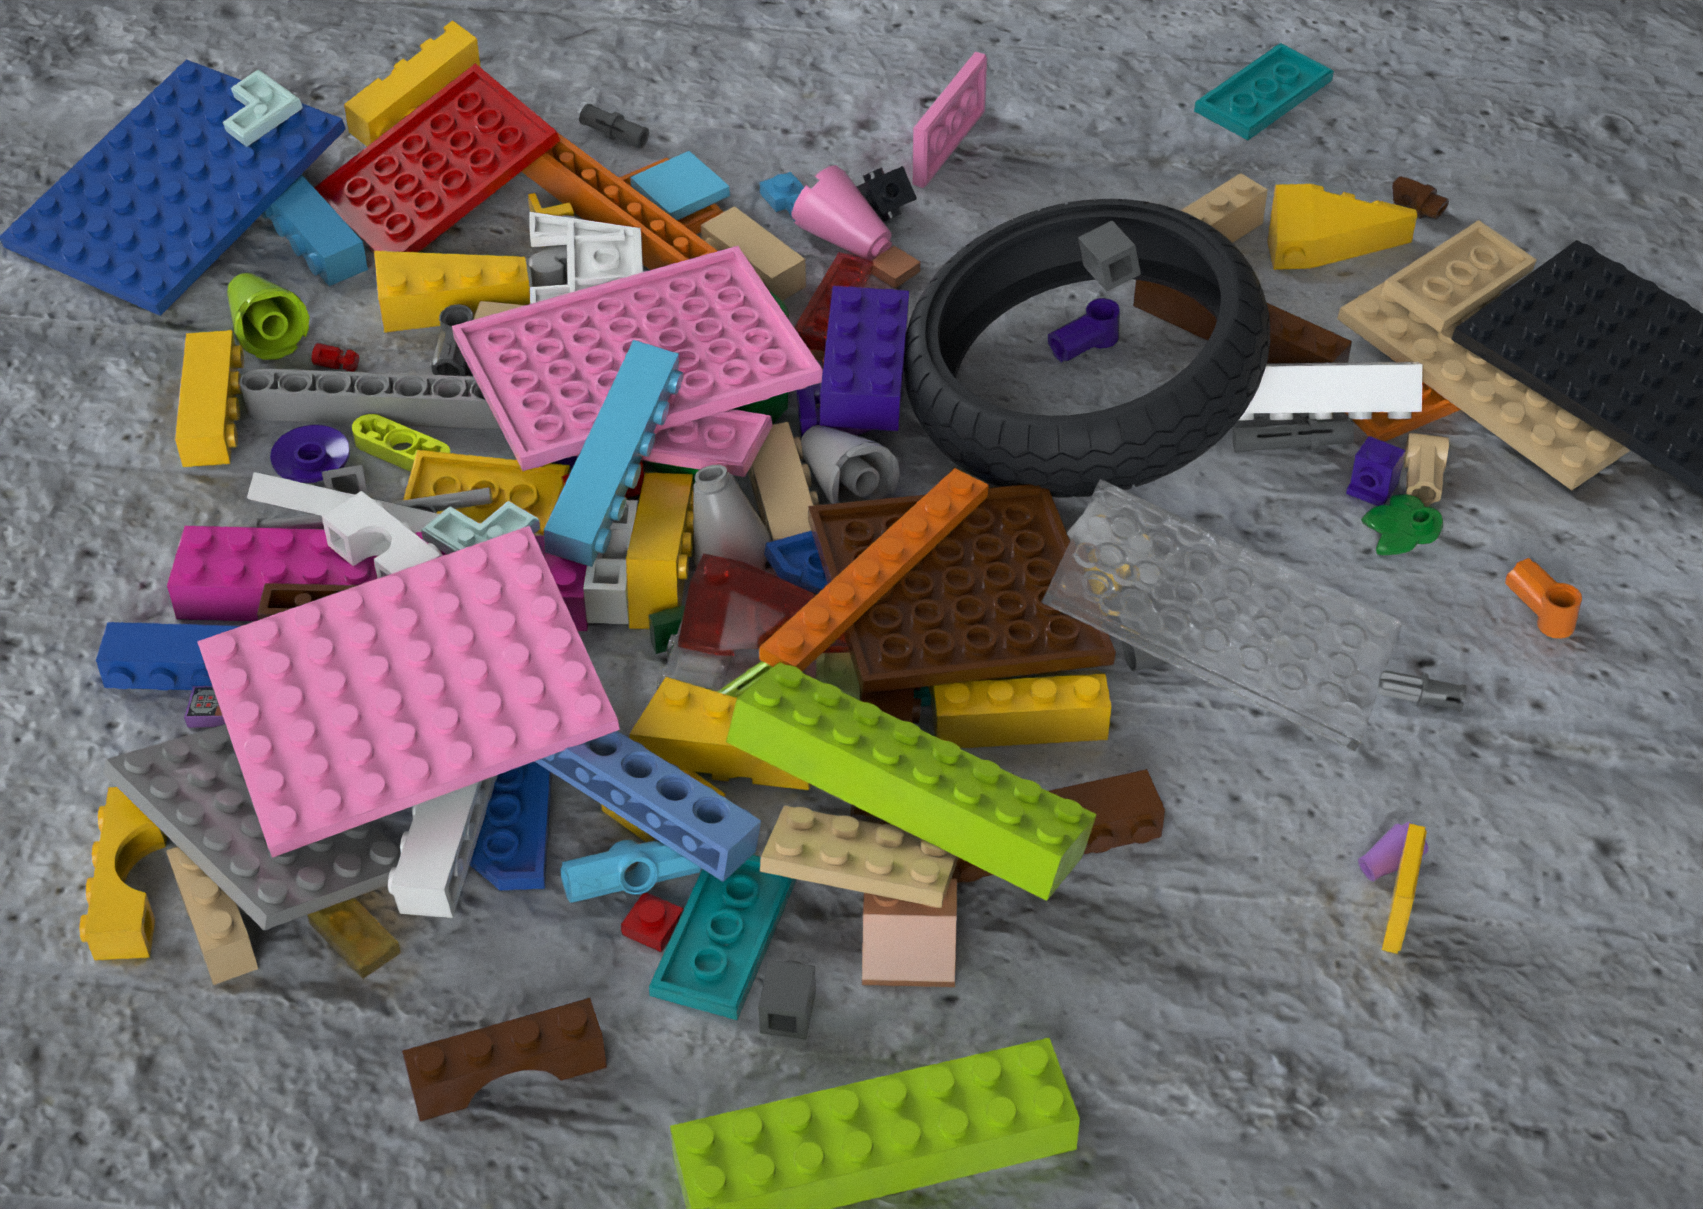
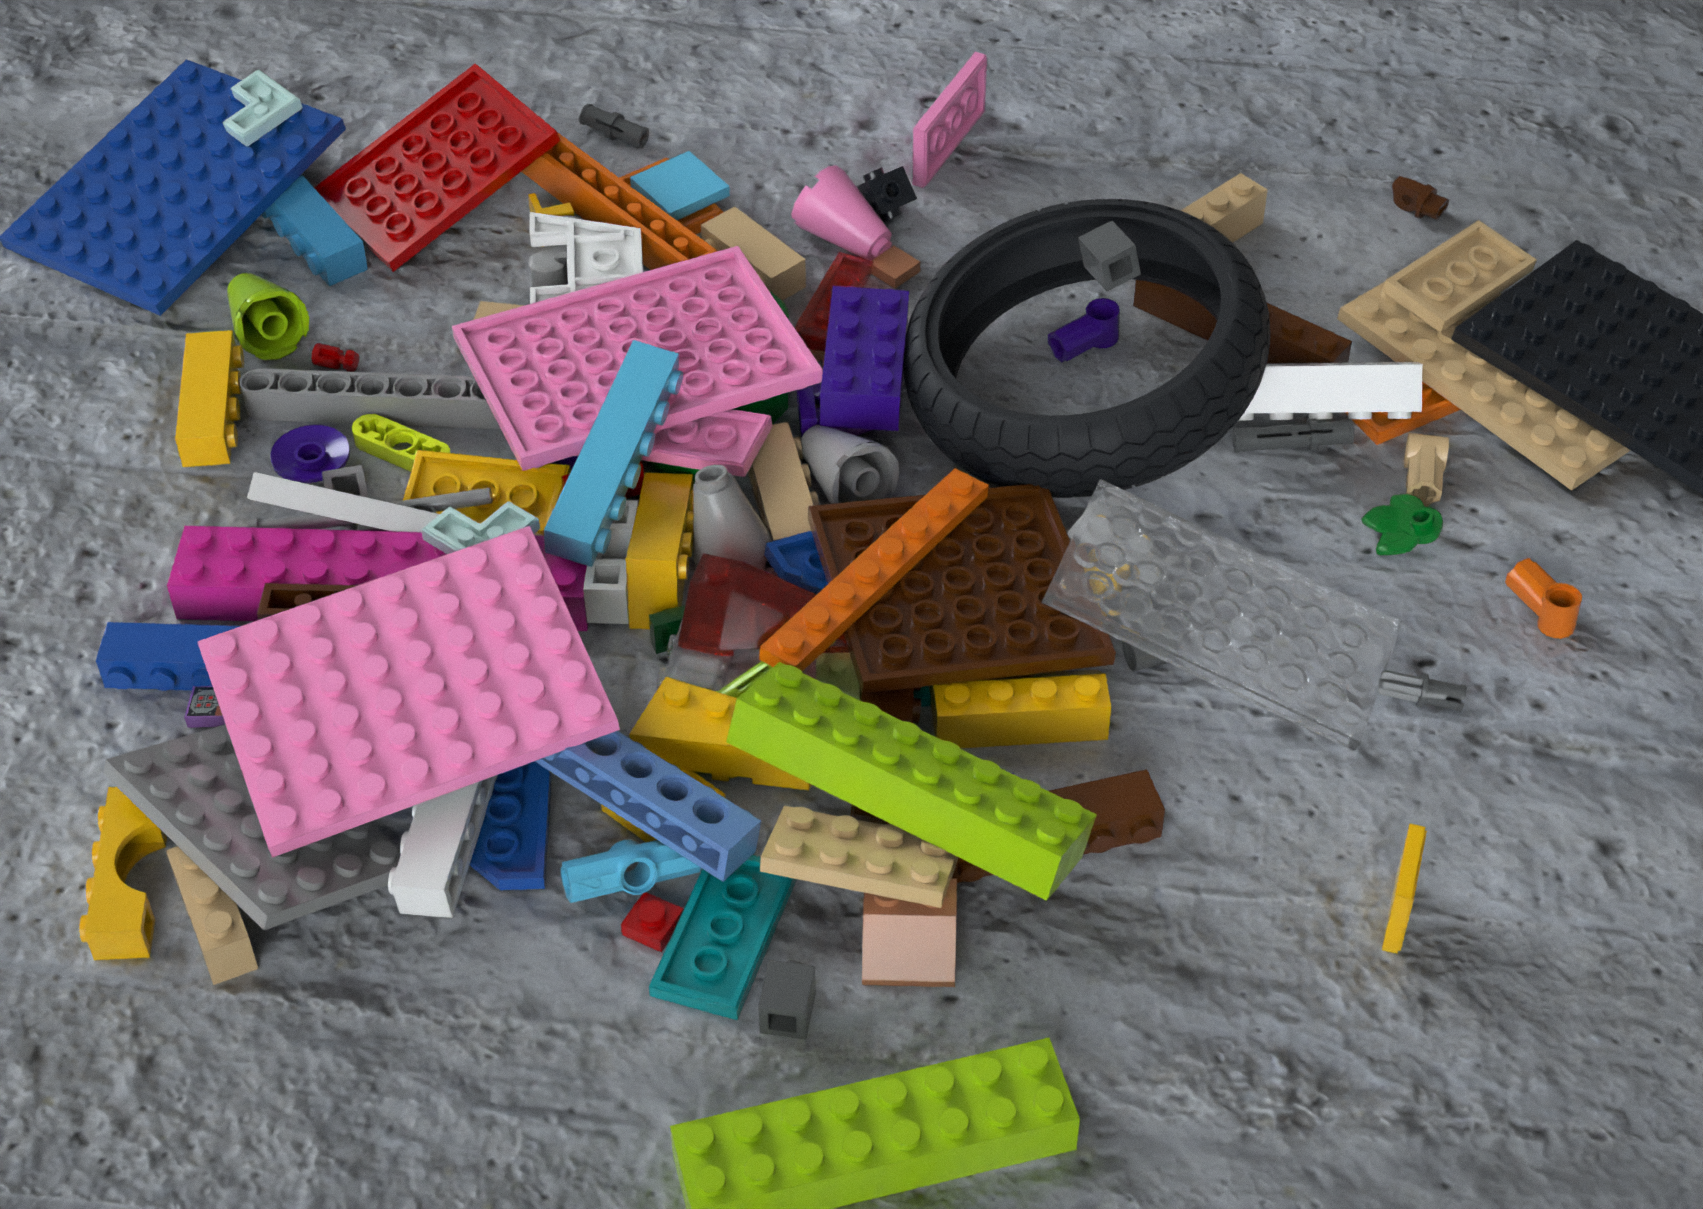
(355, 936): clear yellow plate -> none
(367, 529): white arch -> none
(411, 83): yellow wedge -> none
(421, 285): yellow wedge -> none
(447, 355): dark grey piece -> none
(454, 1069): reddish brown arch -> none
(781, 191): dark azure plate -> none
(1263, 91): teal tile -> none
(1323, 227): yellow wedge -> none
(1376, 471): dark purple brick -> none
(1386, 853): medium lavender cone -> none

